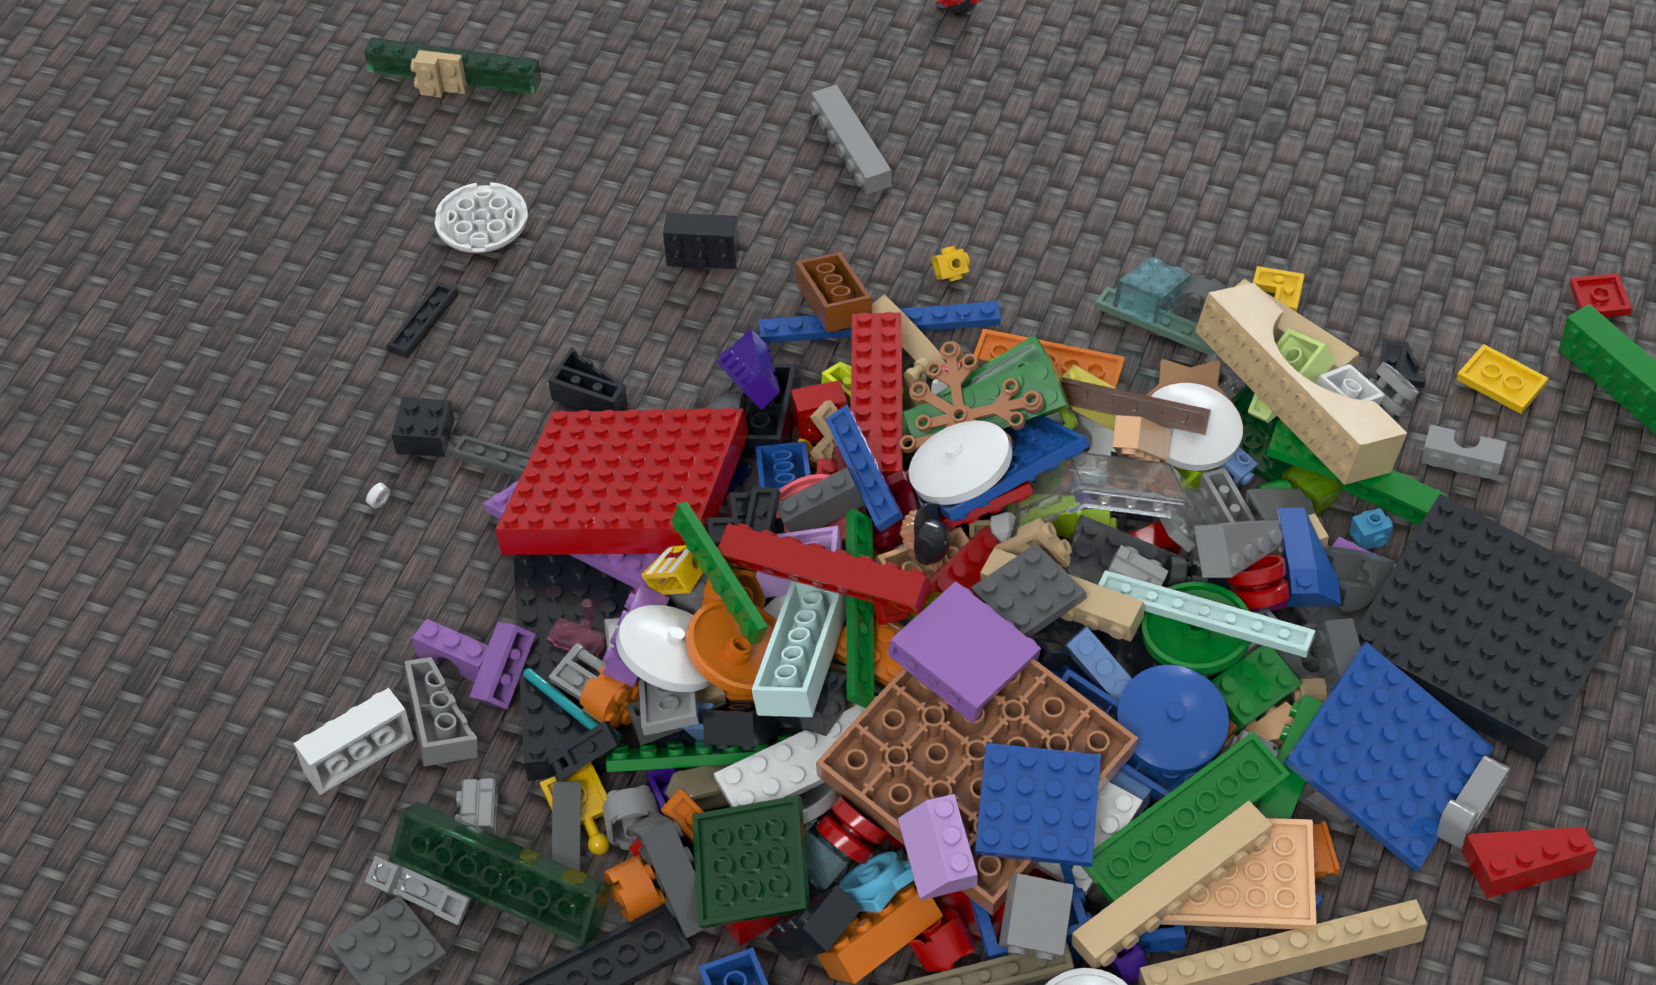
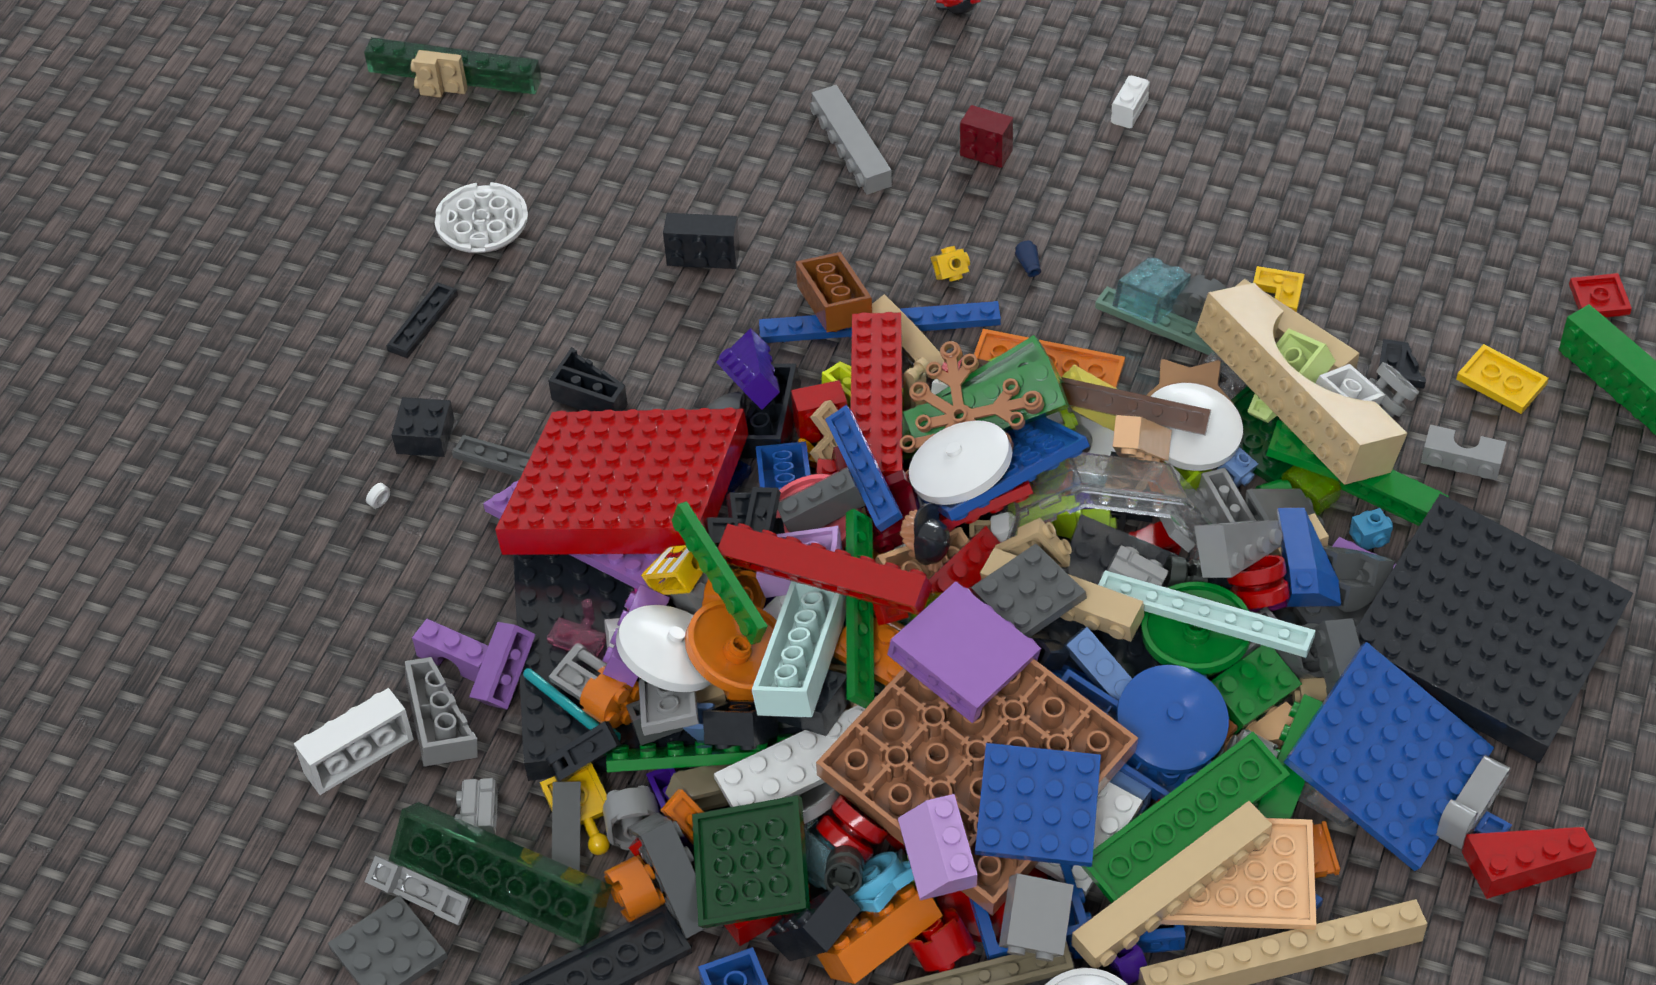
(844, 869): none -> pearl dark grey wheel
(986, 136): none -> dark red brick
(1027, 255): none -> dark blue cone
(1130, 101): none -> white brick
(1492, 824): none -> blue tile

